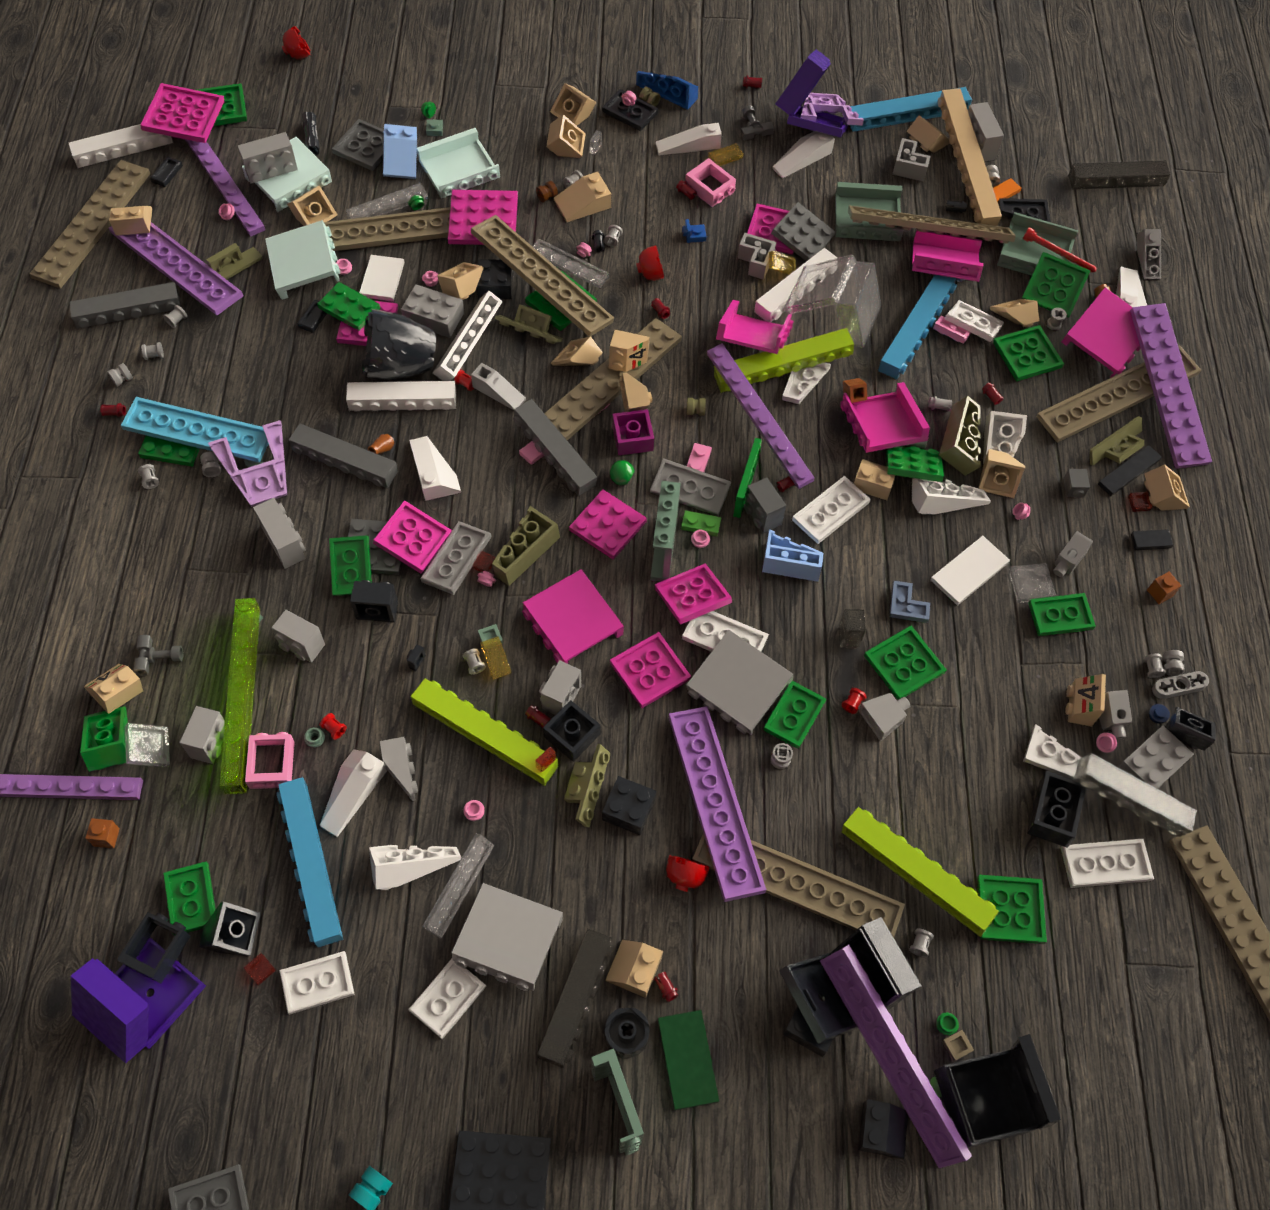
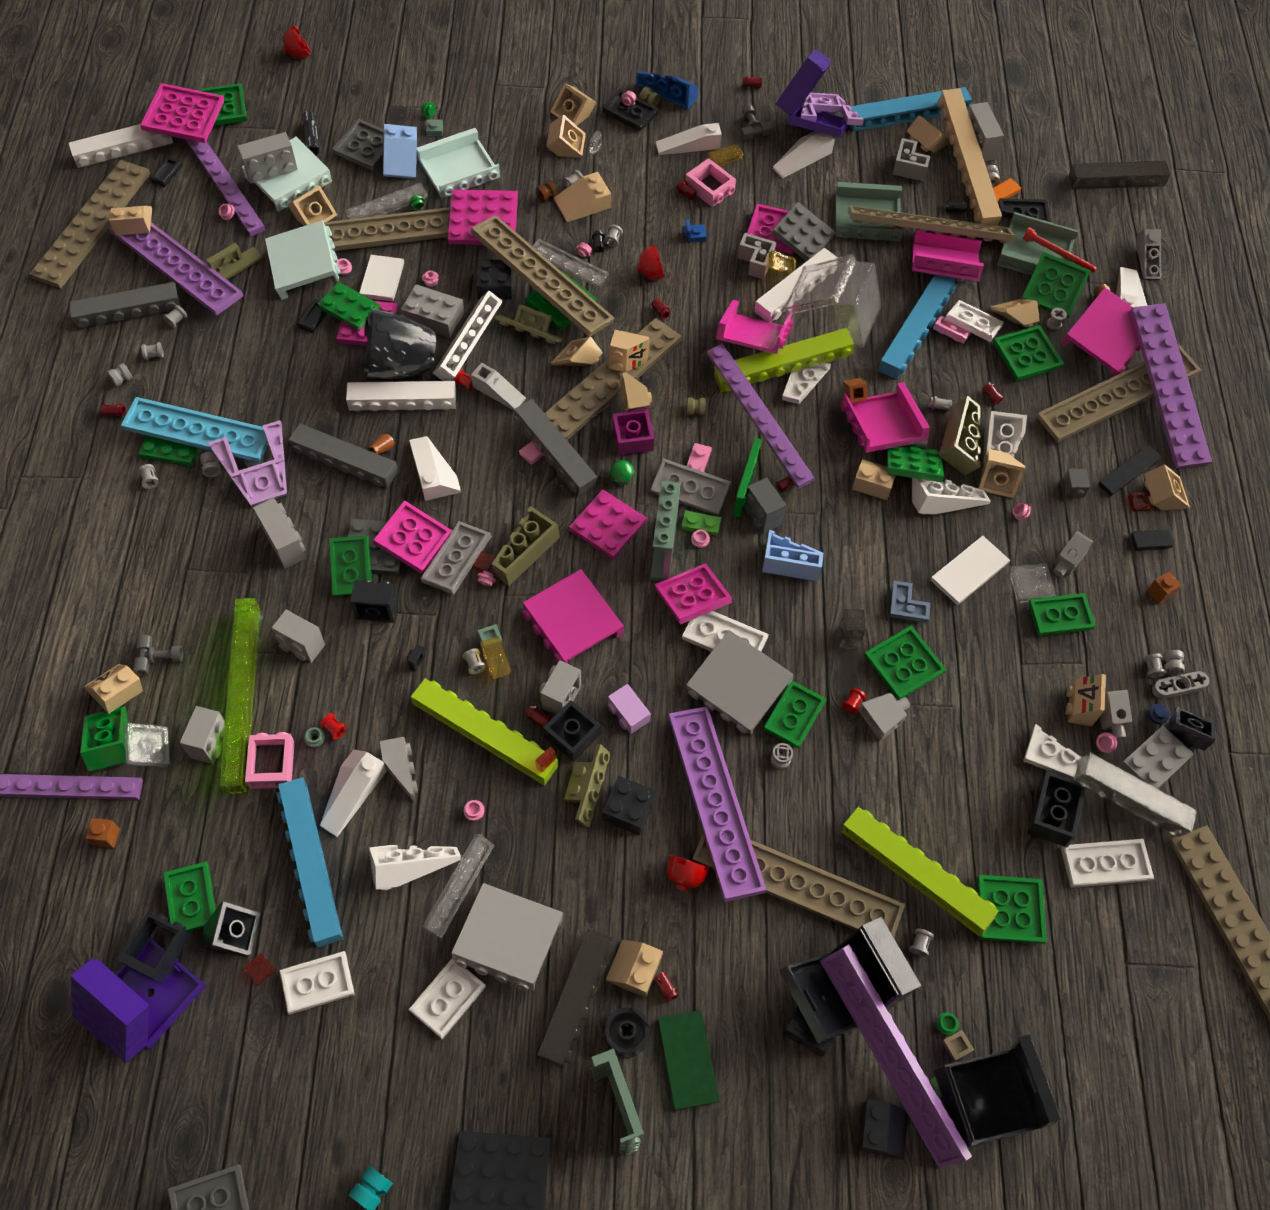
(460, 280): tan slope -> none
(628, 709): none -> lavender brick
(650, 669): dark pink plate -> none
(831, 509): white plate -> none
(1119, 444): olive bracket -> none

